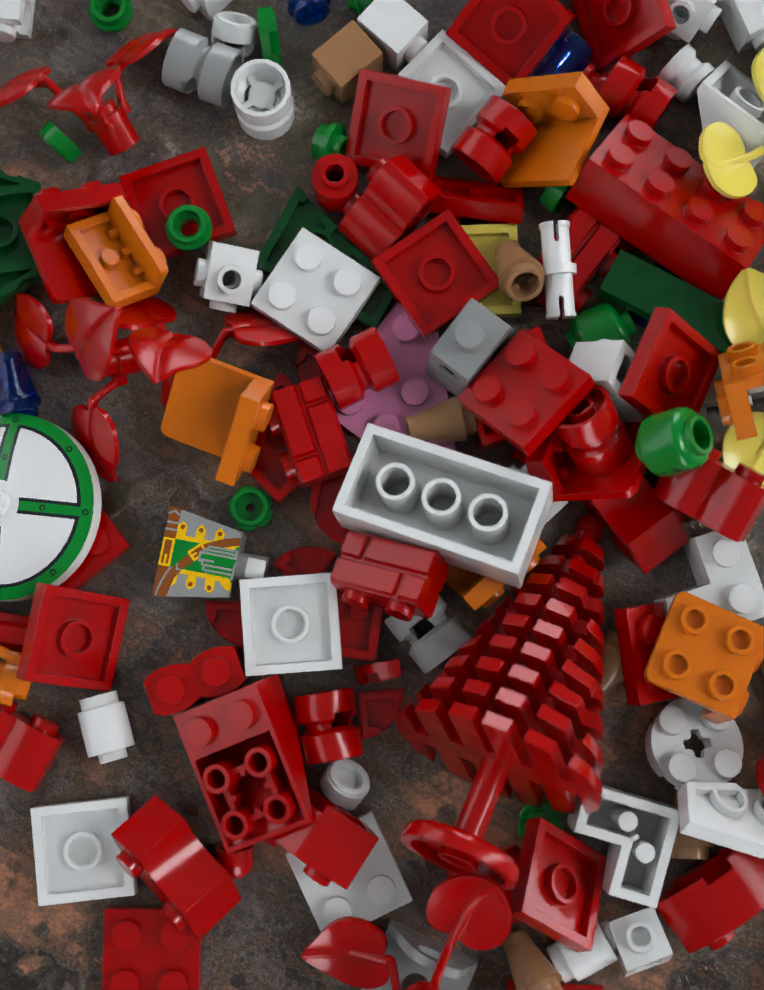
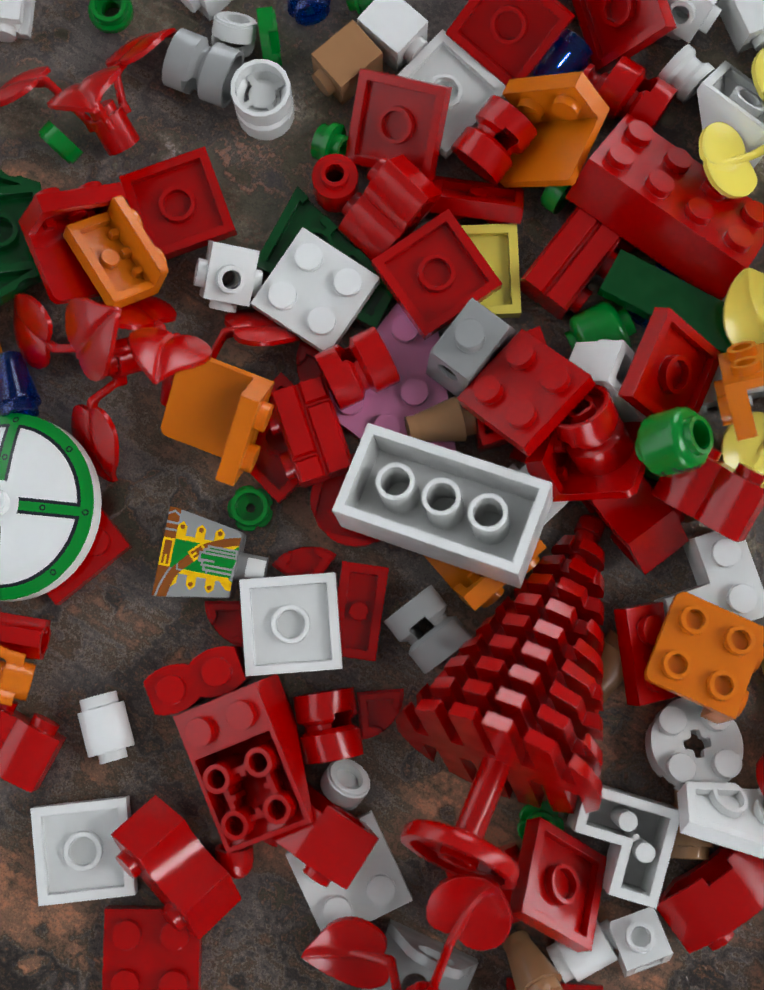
(73, 638): red plate -> none
(179, 218): green plate -> none
(377, 671): red tile -> none
(389, 575): red brick -> none
(518, 272): medium nougat cone -> none
(558, 270): white pin -> none

